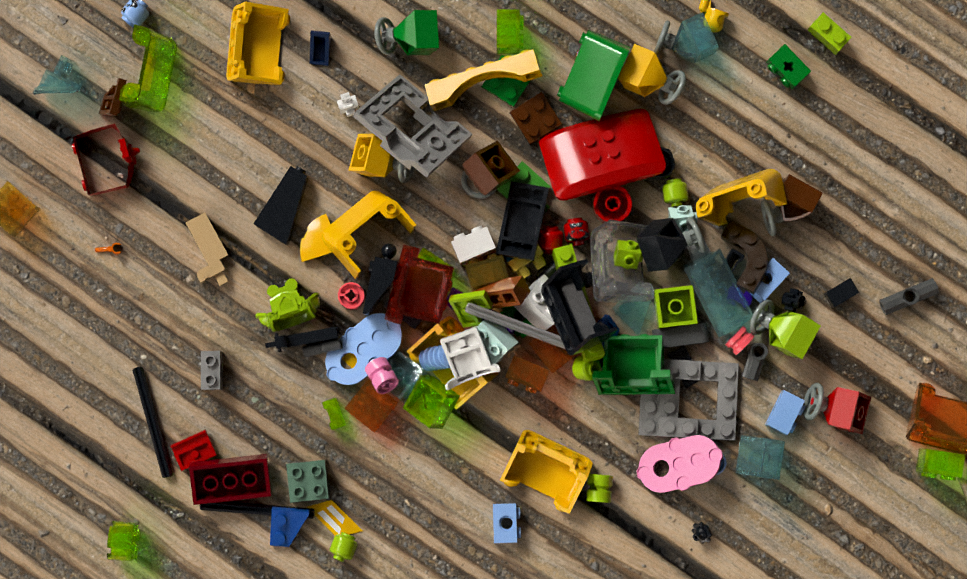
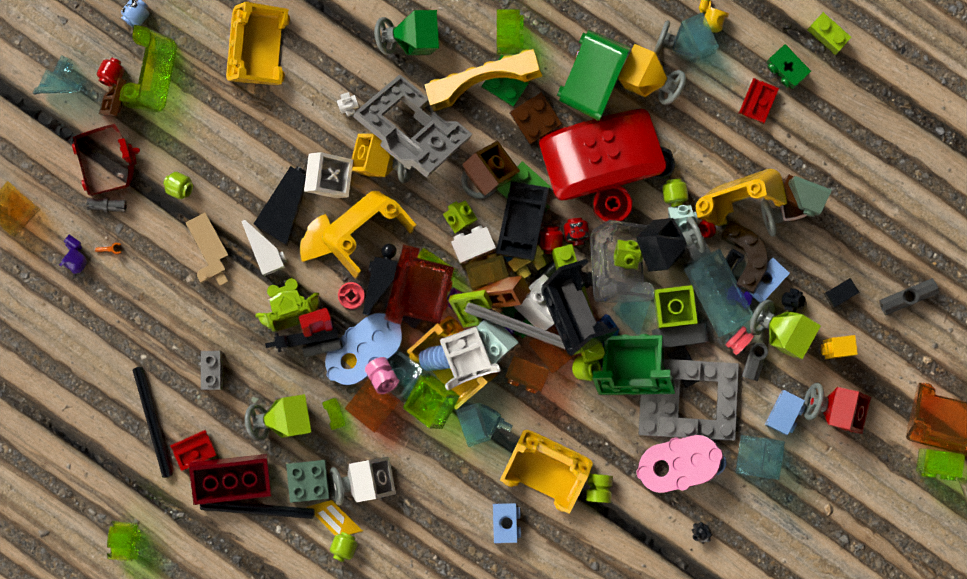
(73, 260): none -> dark purple piece
(106, 204): none -> dark grey pin
(110, 71): none -> red head
(178, 185): none -> lime head
(266, 254): none -> white slope
(285, 417): none -> lime piece
(286, 525): blue wing -> none
(315, 322): none -> red piece
(320, 47): dark blue slope -> none
(328, 175): none -> white brick
(364, 480): none -> white piece
(459, 216): none -> lime brick
(480, 422): none -> clear light blue piece
(707, 229): none -> red plate
(758, 100): none -> red plate
(809, 195): none -> sand green slope
(839, 347): none -> yellow brick

